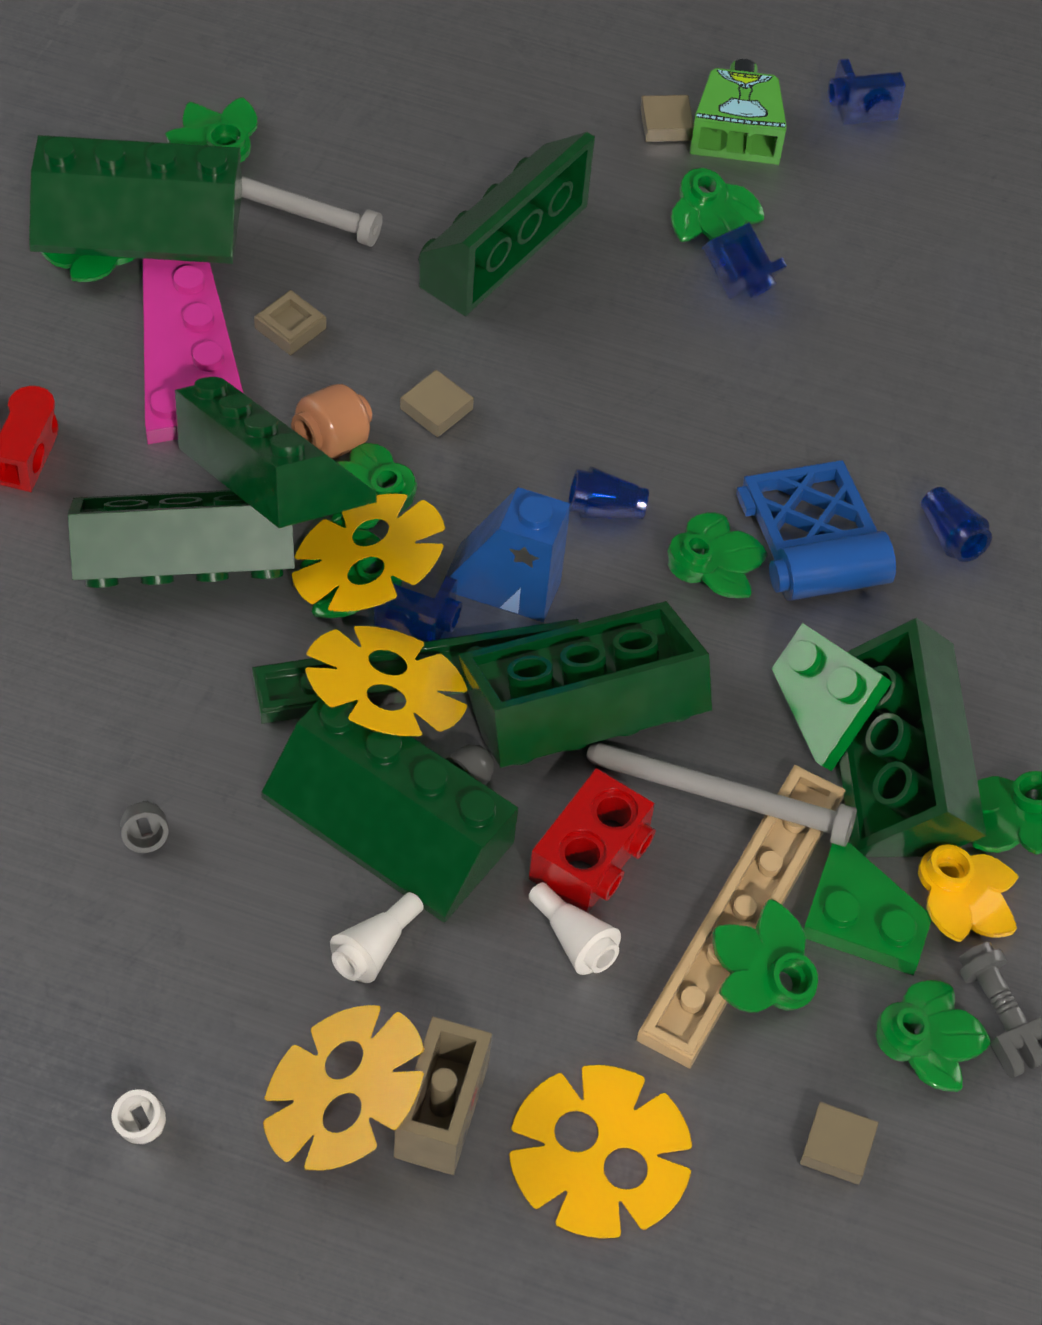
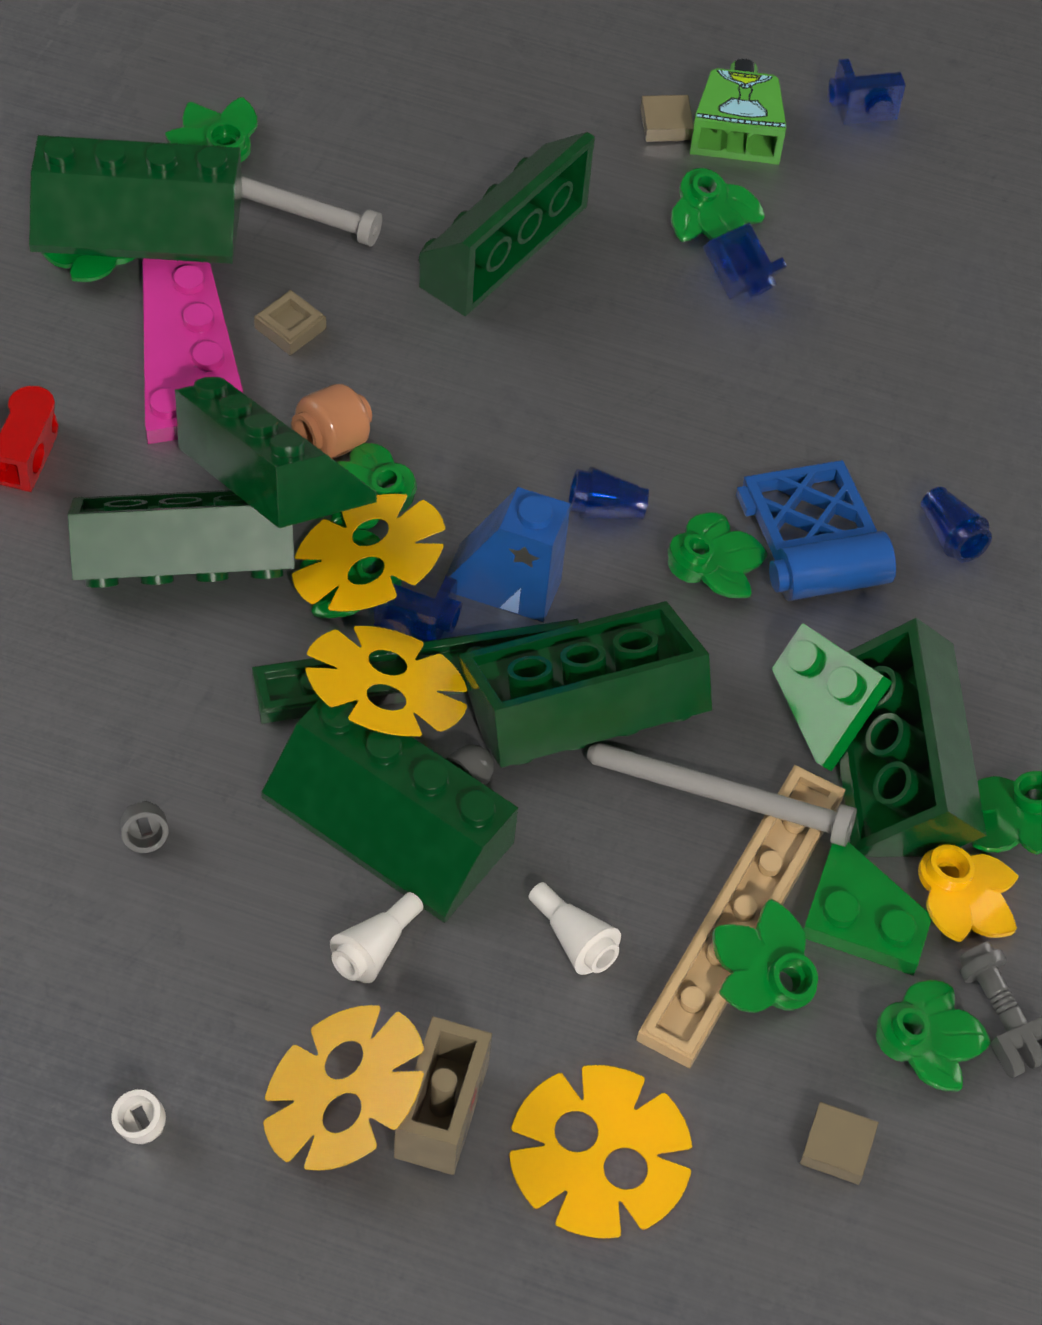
(436, 403): dark tan tile -> none
(583, 837): red brick -> none

